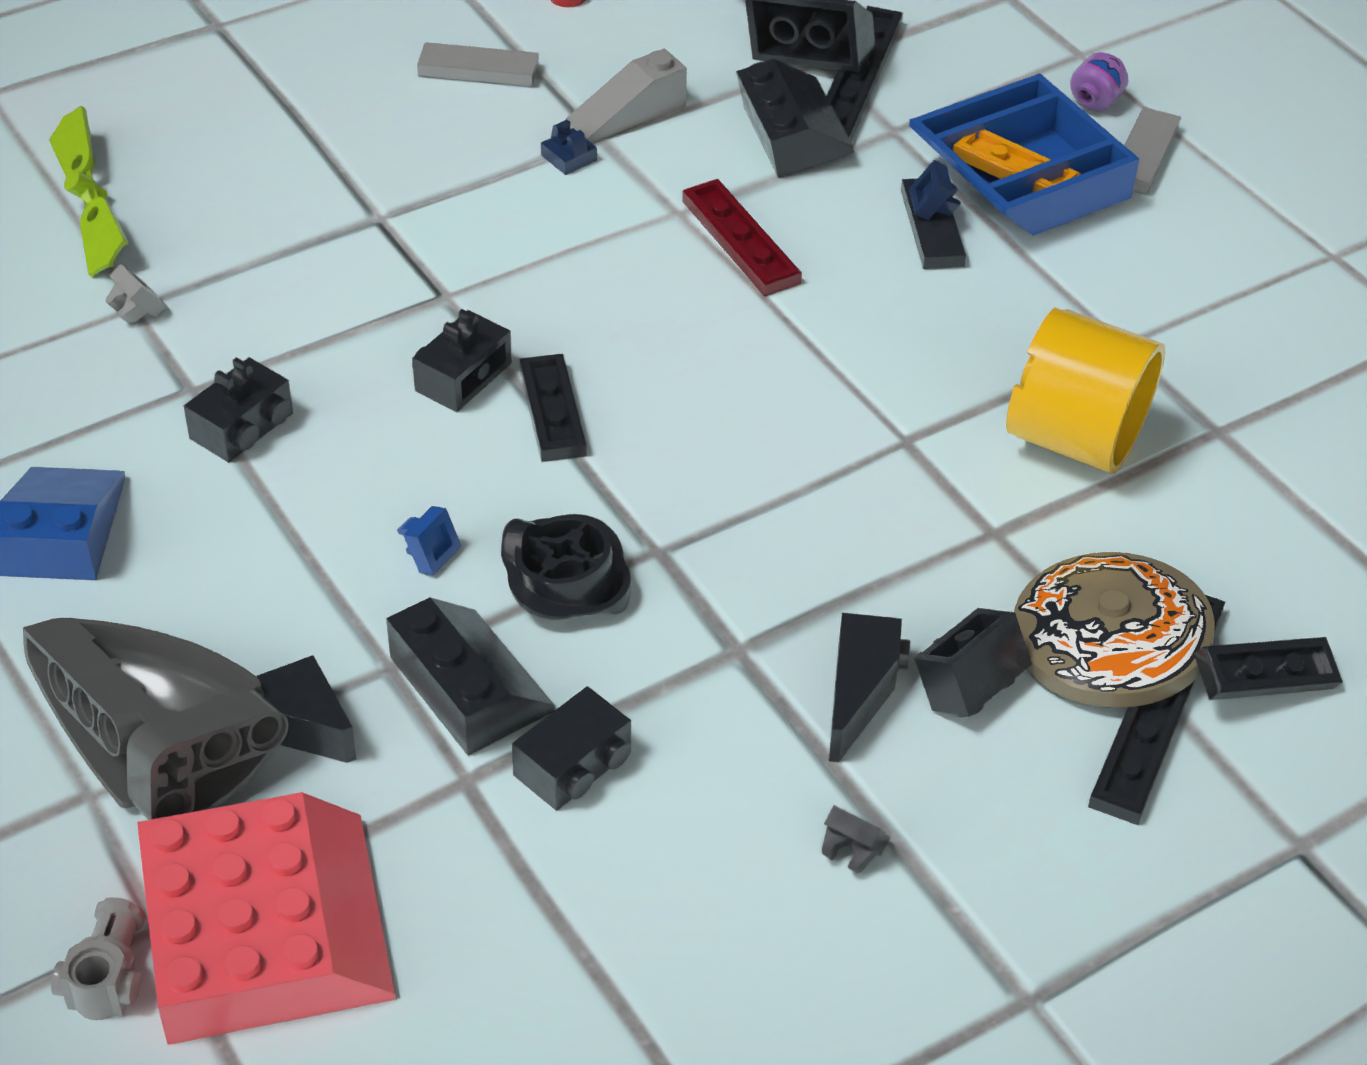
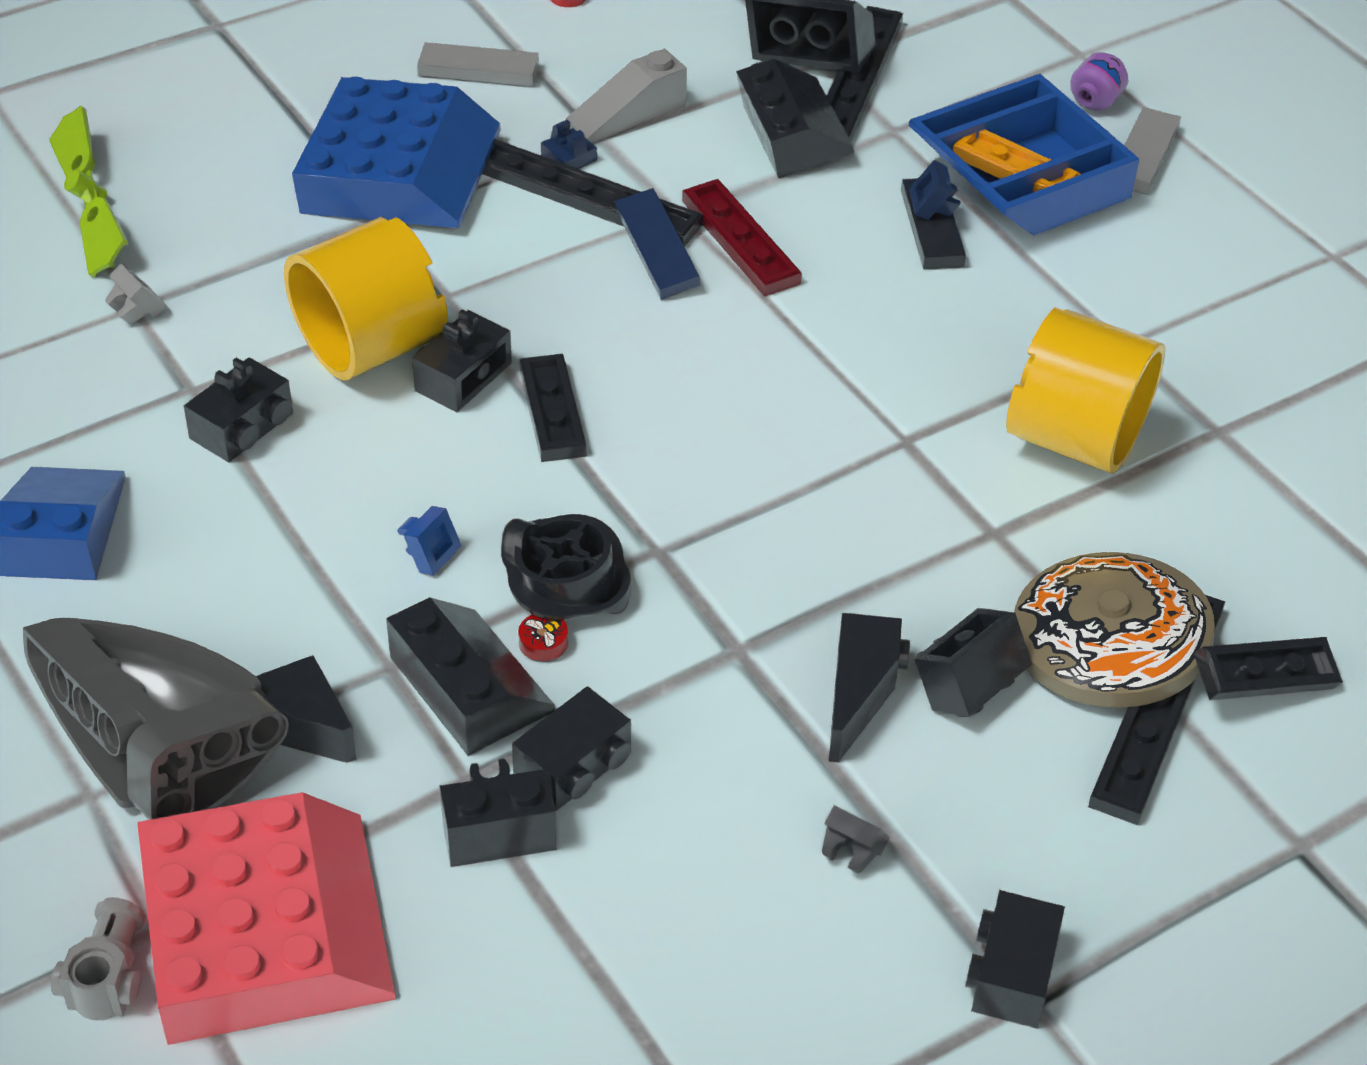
(364, 297): none -> yellow brick
(395, 153): none -> blue slope
(498, 816): none -> black brick
(542, 638): none -> red tile
(575, 187): none -> black tile
(657, 243): none -> dark blue tile
(1017, 958): none -> black brick

